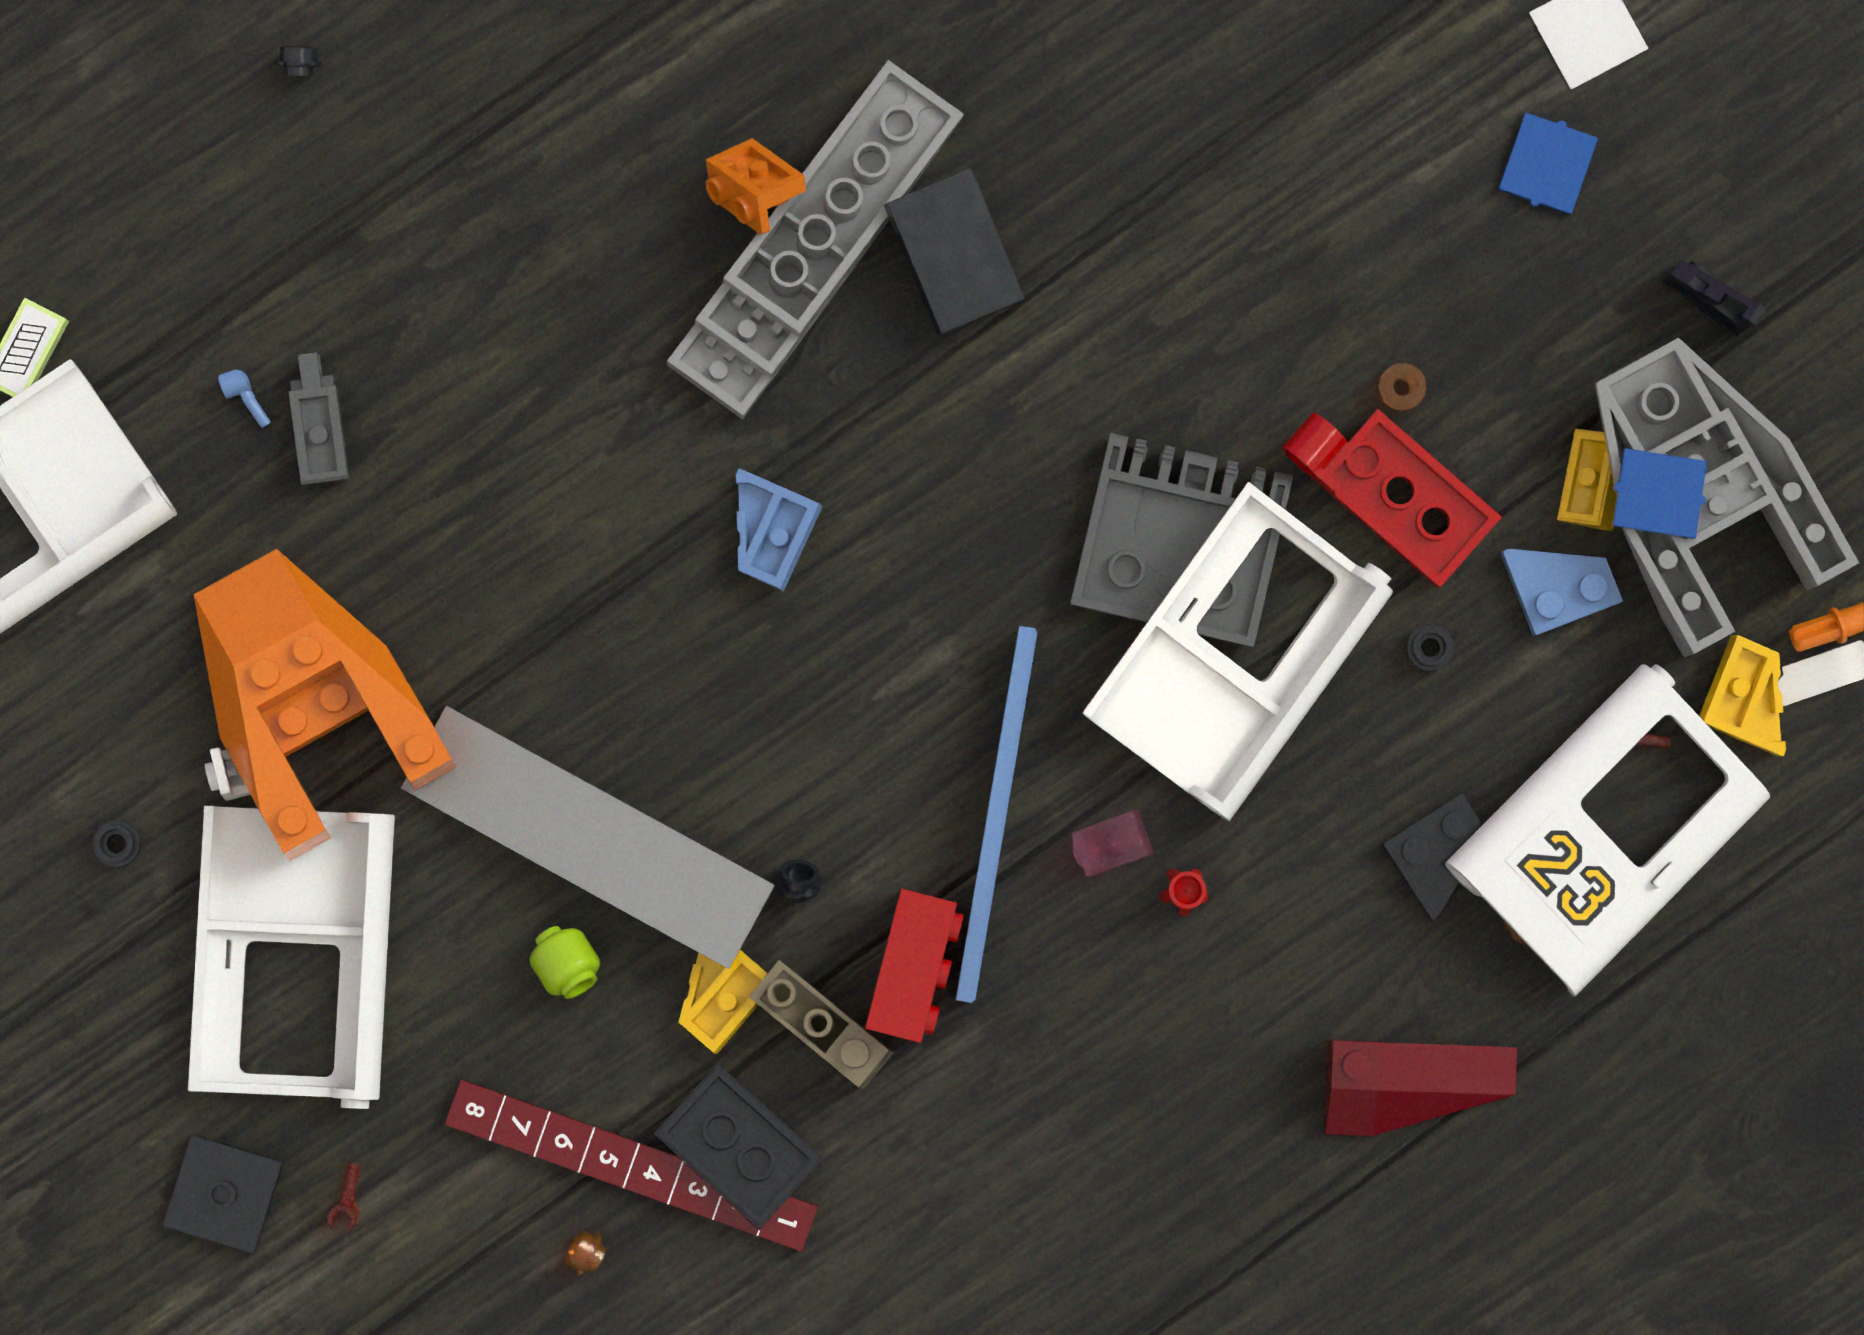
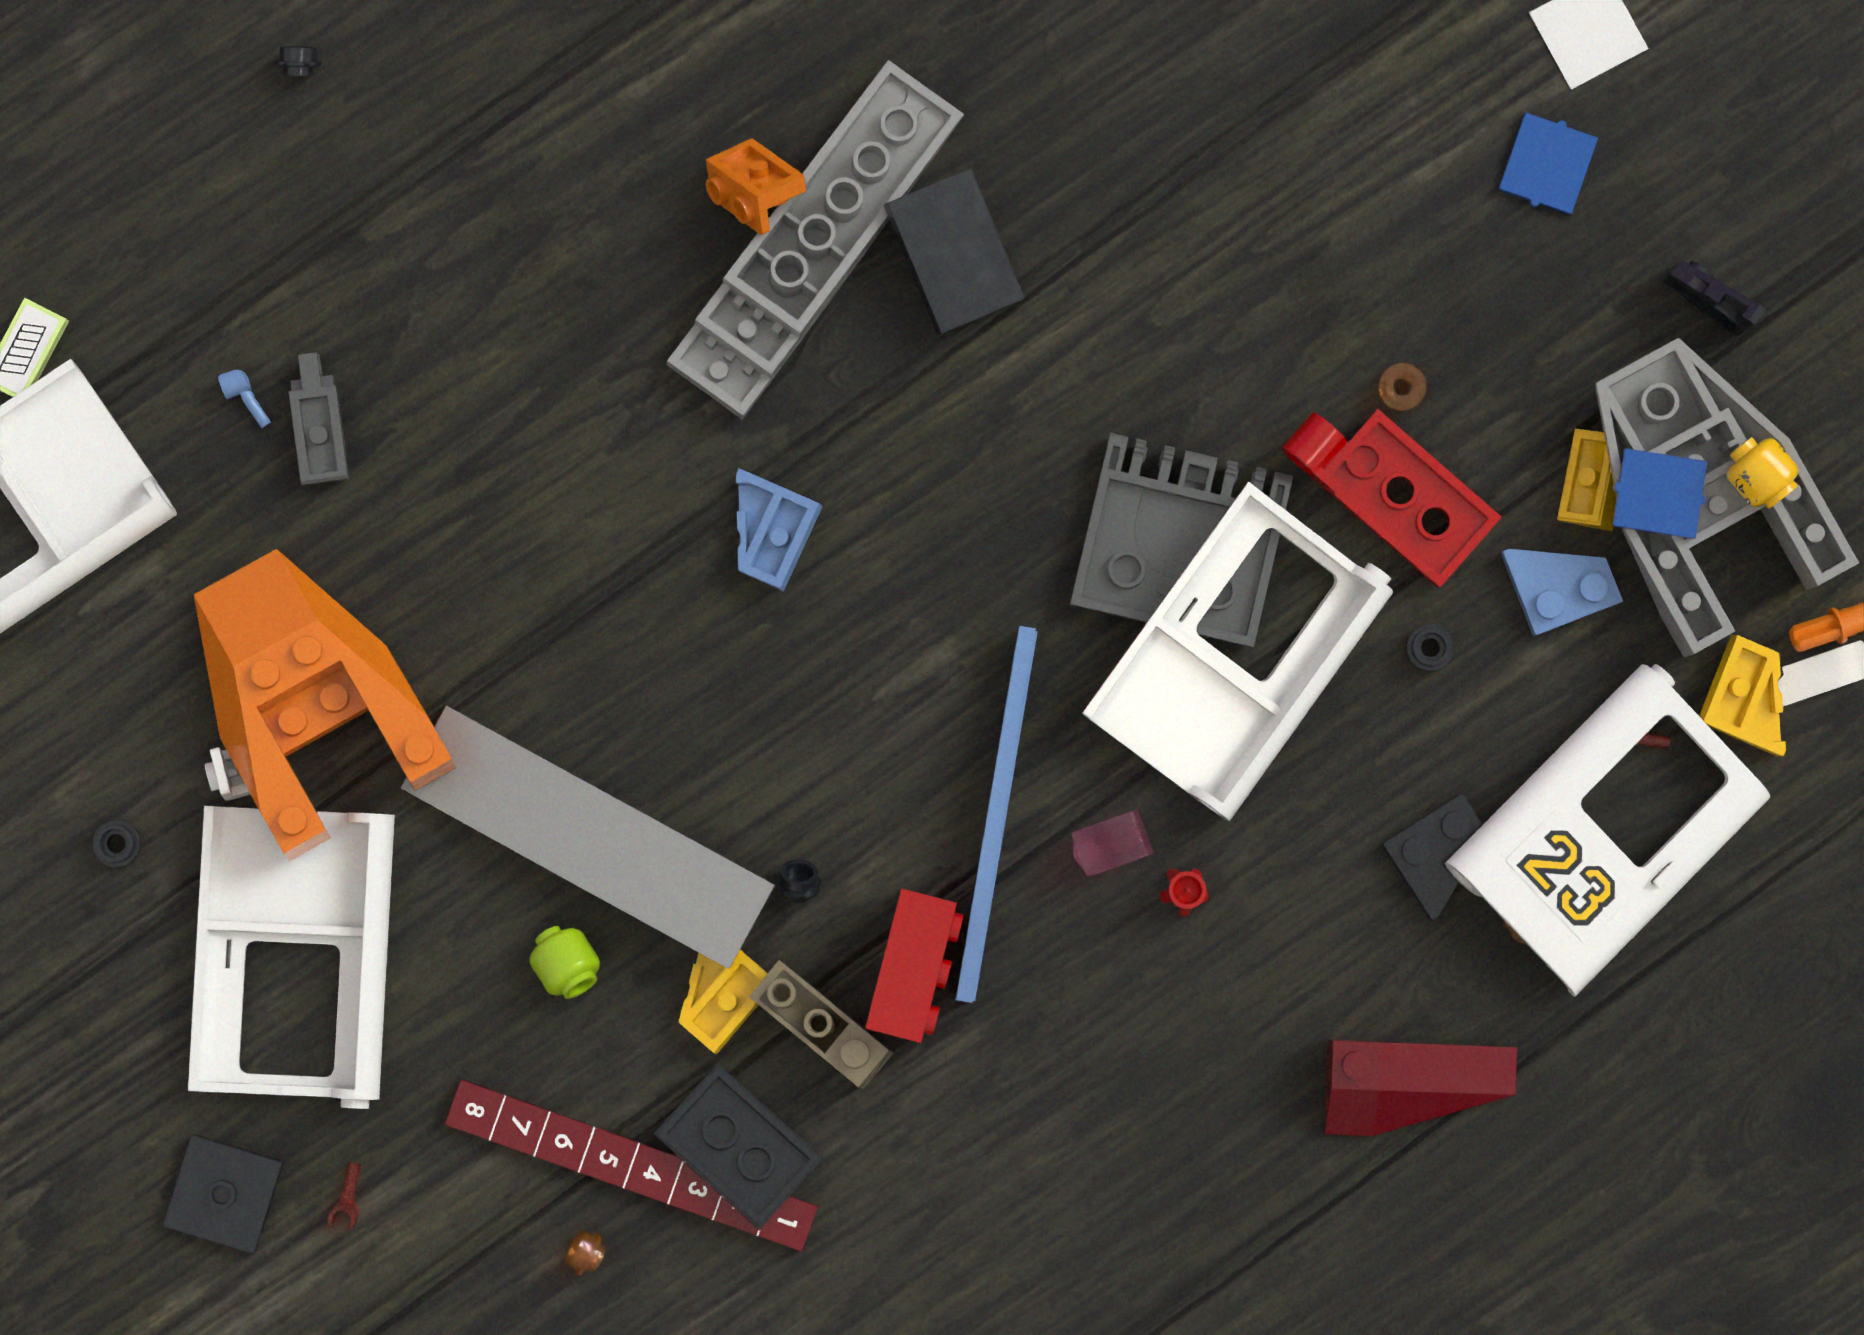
(1762, 472): none -> yellow head

